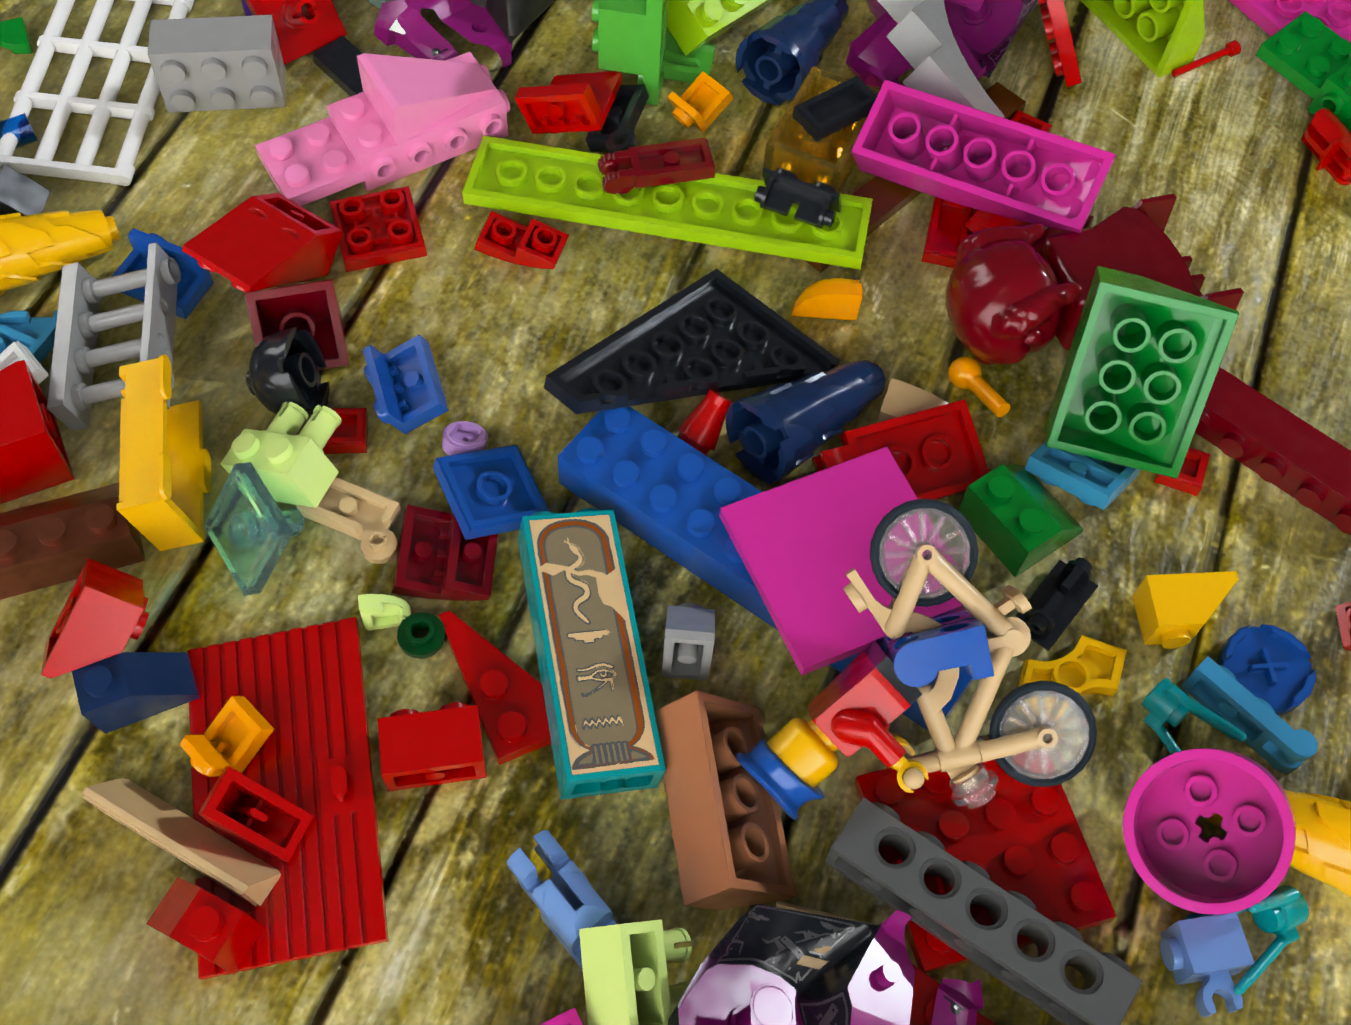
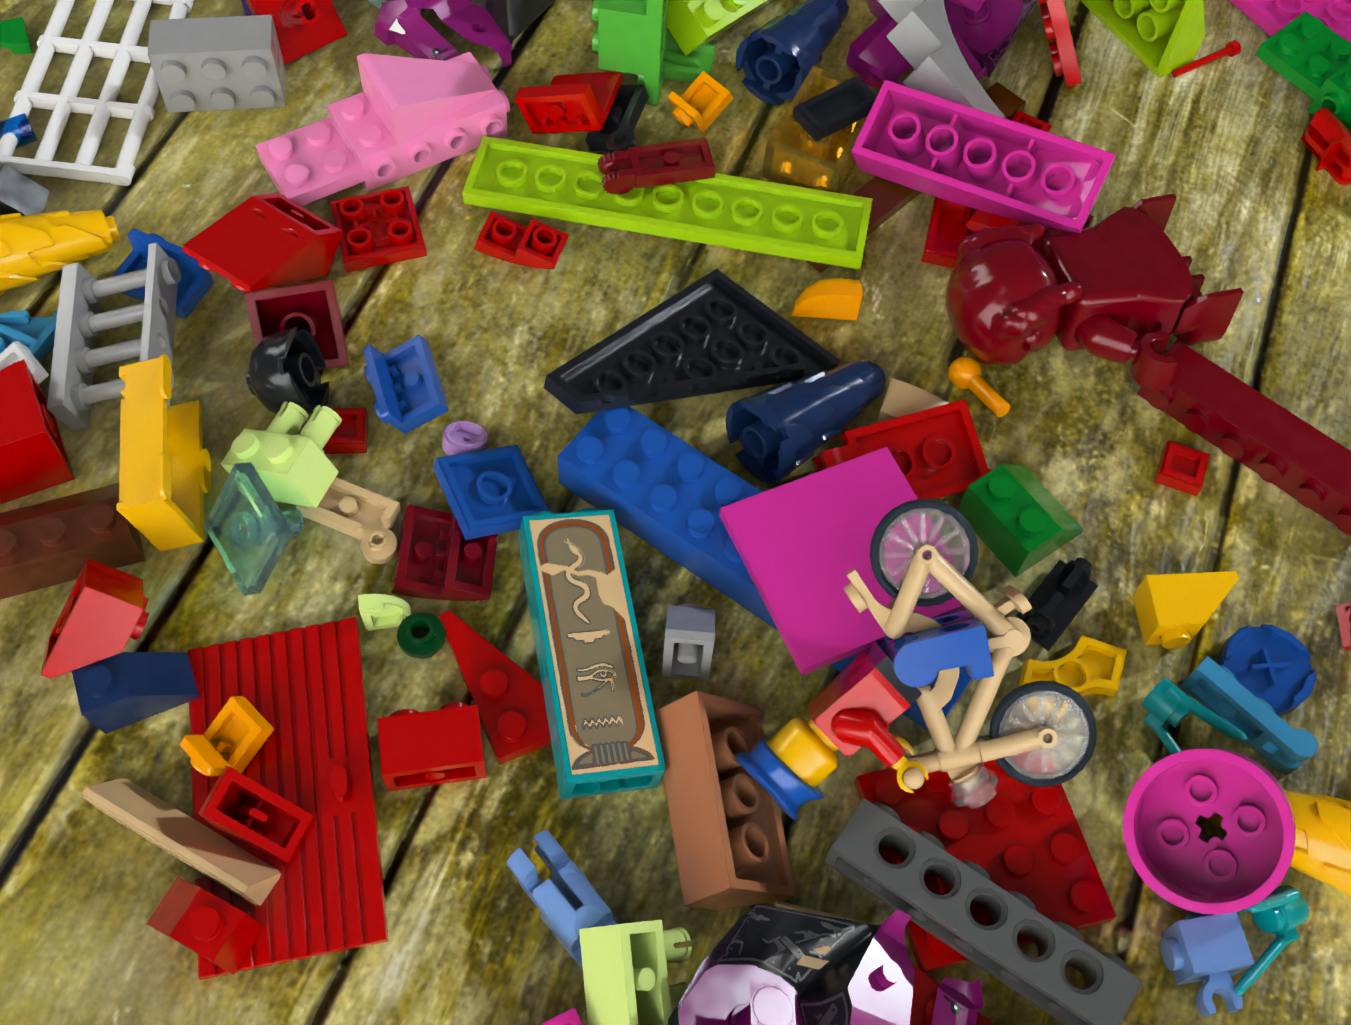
(340, 63): black tile -> none
(705, 422): red cone -> none
(814, 199): black hinge -> none
(1088, 478): dark azure wing -> none
(1138, 373): green slope -> none

